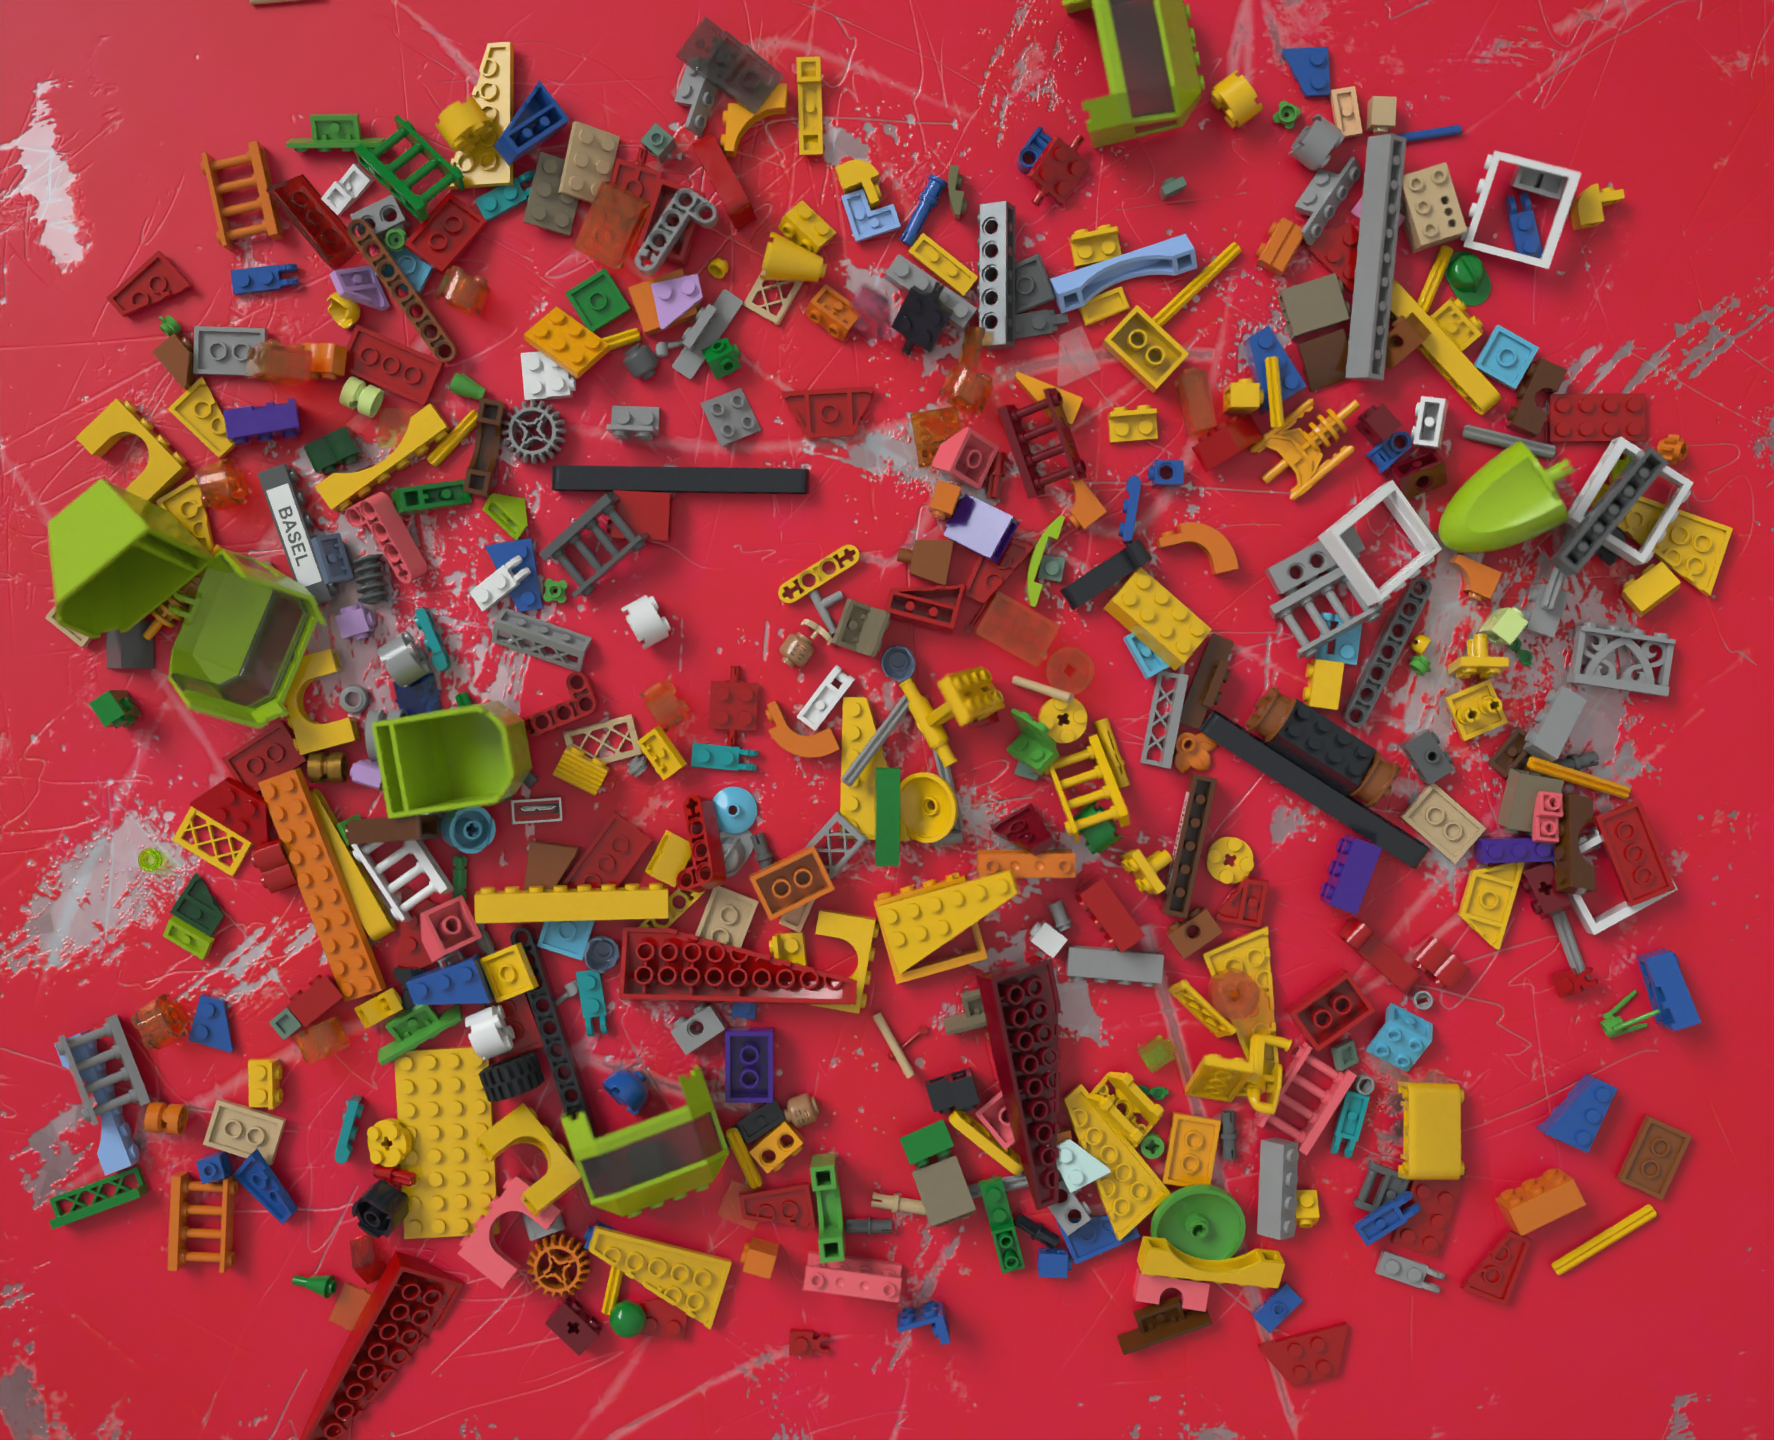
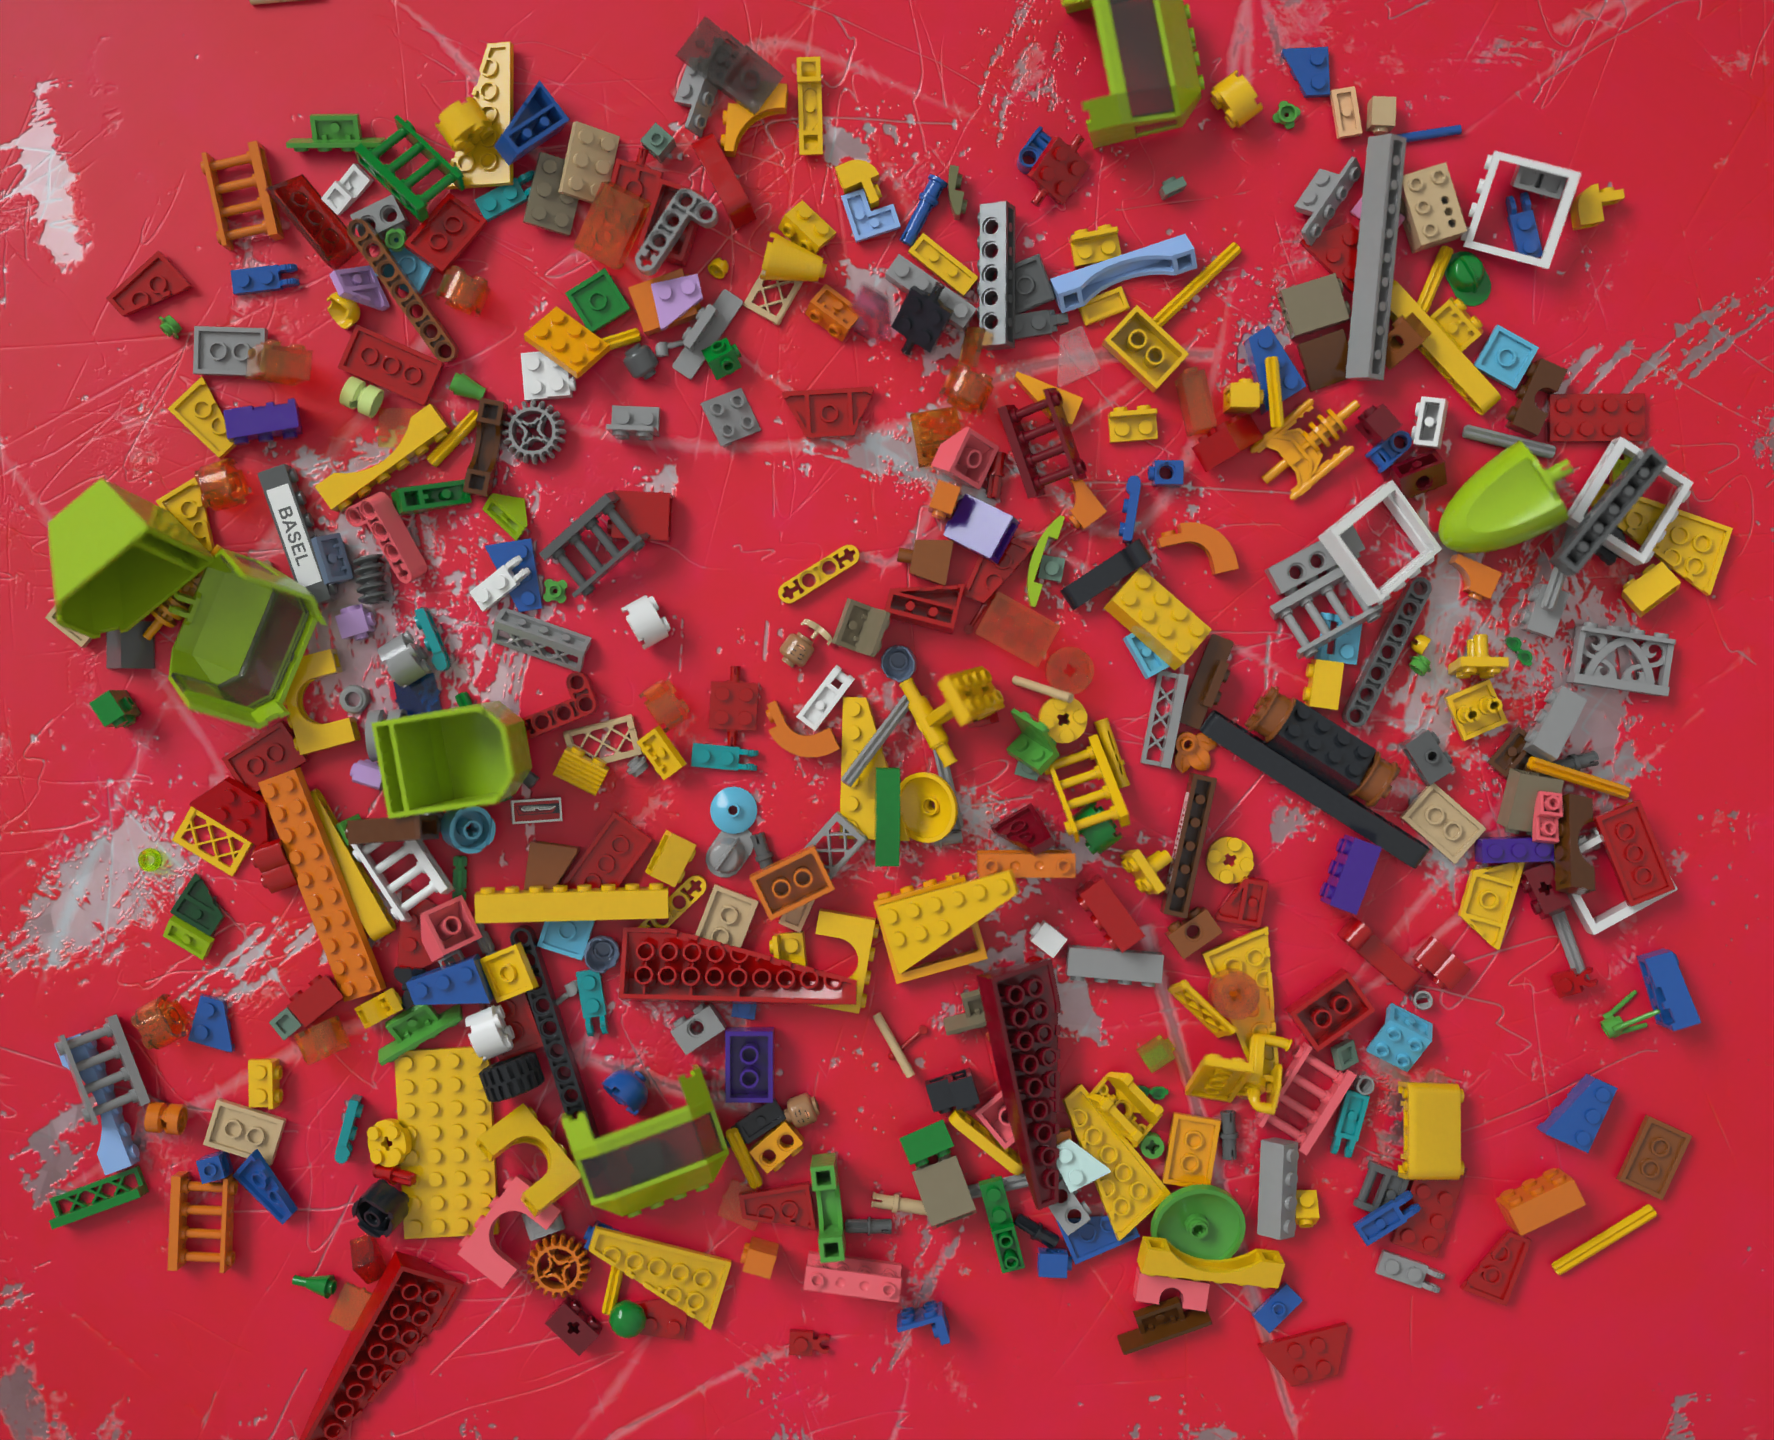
(121, 420): yellow arch -> none
(177, 358): dark orange slope -> none
(327, 360): orange brick -> none
(331, 767): pearl gold wheel -> none
(333, 451): dark green brick -> none
(680, 479): black beam -> none
(705, 846): red beam -> none
(822, 604): light grey piece -> none
(1060, 916): light grey pin -> none
(1280, 247): orange brick -> none
(1316, 142): light grey brick -> none
(1504, 626): yellowish green brick -> none
(1672, 448): orange gear -> none

